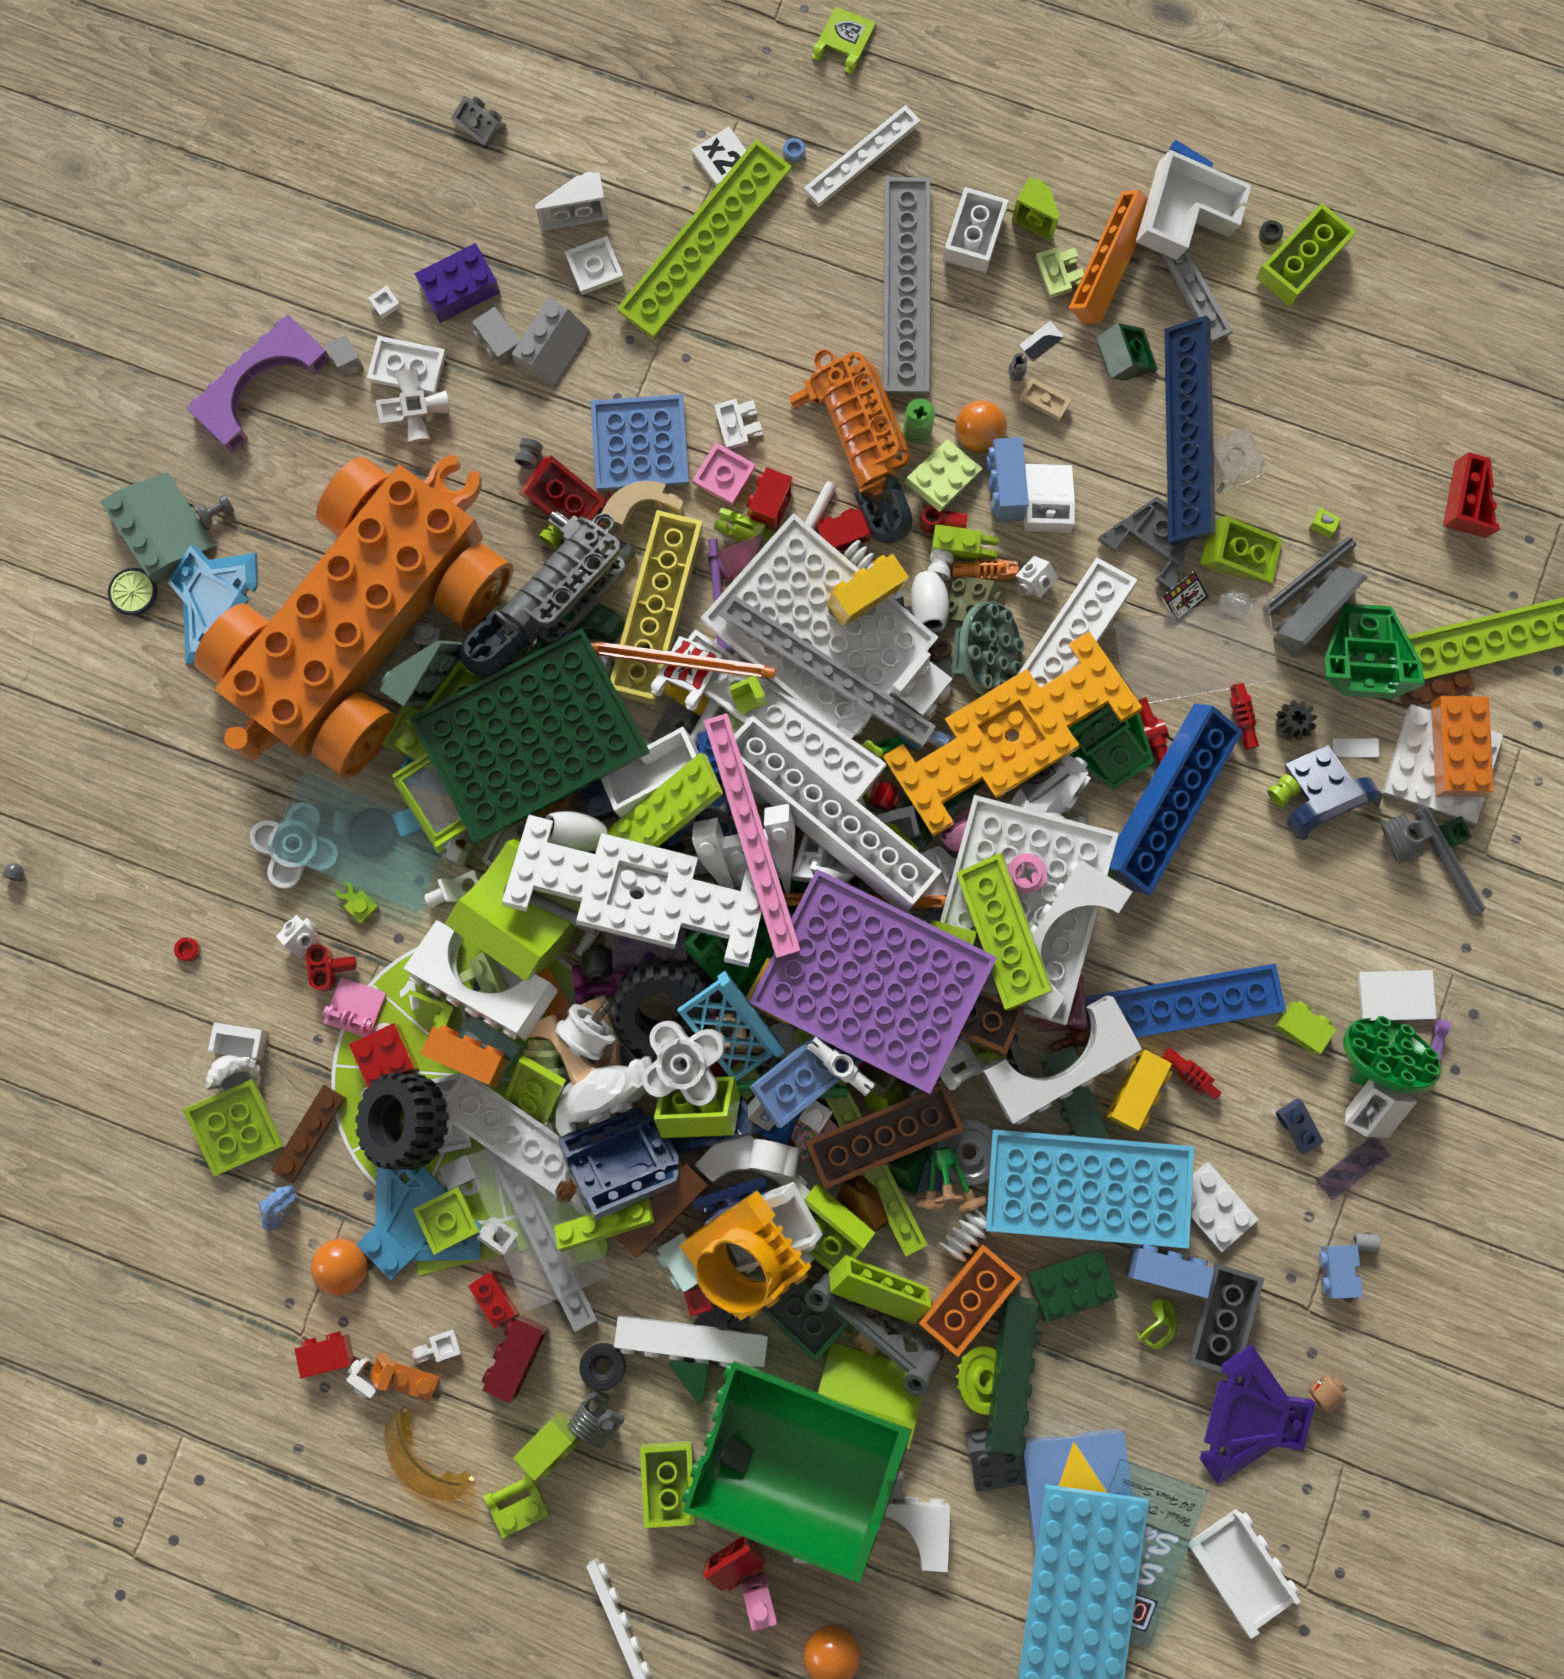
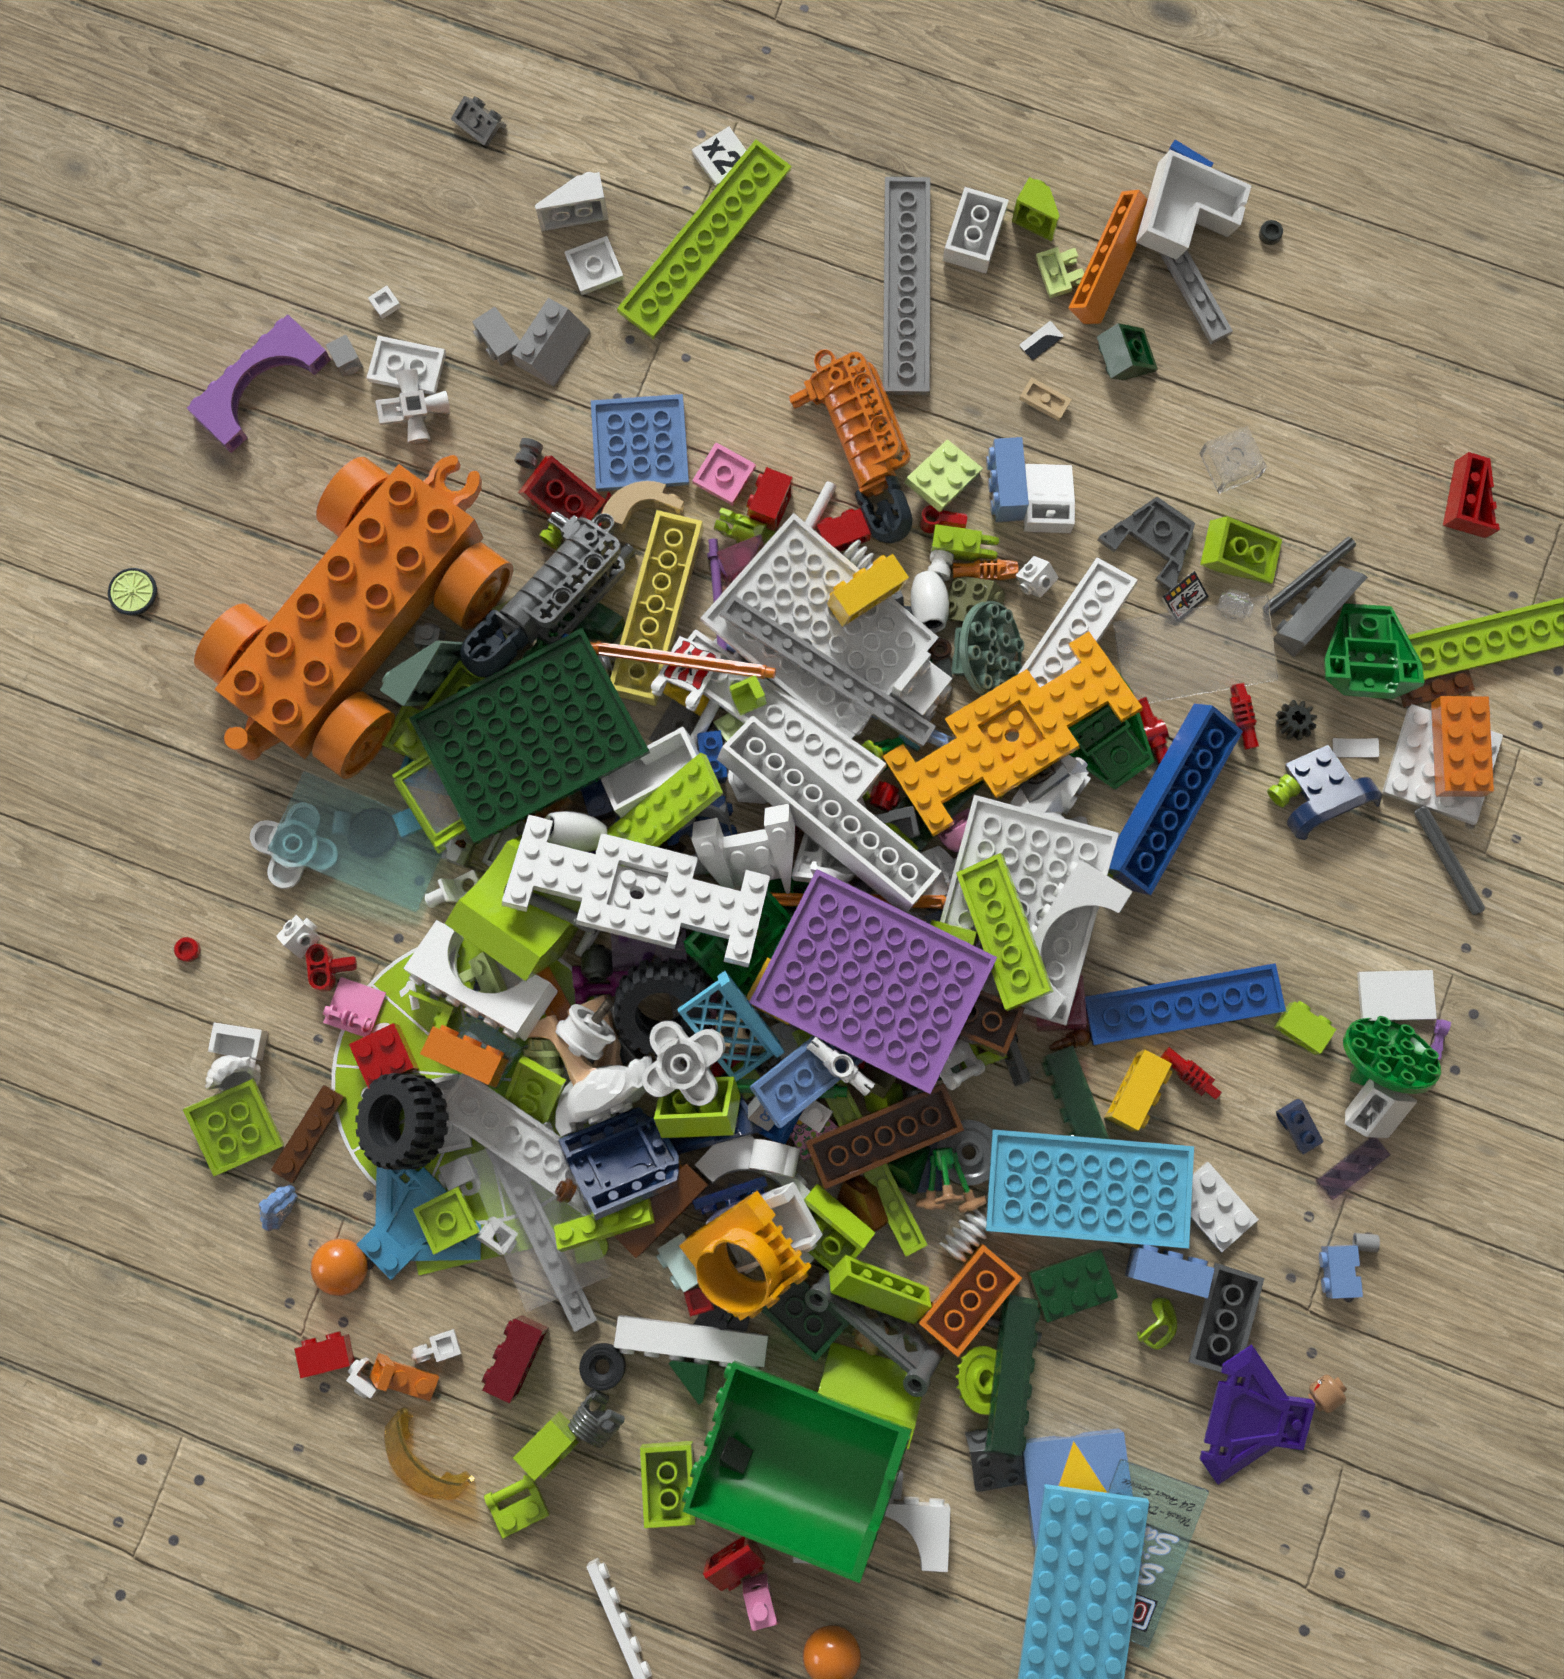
(13, 872): dark grey hinge -> none
(156, 524): sand green slope -> none
(206, 514): dark grey piece -> none
(210, 590): dark azure plate -> none
(358, 903): lime plate -> none
(457, 282): dark purple brick -> none
(493, 1299): red brick -> none
(732, 425): white plate -> none
(752, 836): bright pink plate -> none
(794, 150): medium blue tile -> none
(845, 34): lime flag -> none
(862, 156): white plate -> none
(918, 420): bright green piece -> none
(979, 426): orange piece -> none
(1018, 368): dark grey pin -> none
(1038, 877): bright pink gear -> none
(1108, 1044): white arch -> none
(1189, 431): dark blue plate -> none
(1243, 1571): white panel -> none
(1306, 254): lime brick -> none
(1324, 523): lime slope -> none
(1399, 840): dark grey piece -> none
(1455, 831): dark green tile -> none

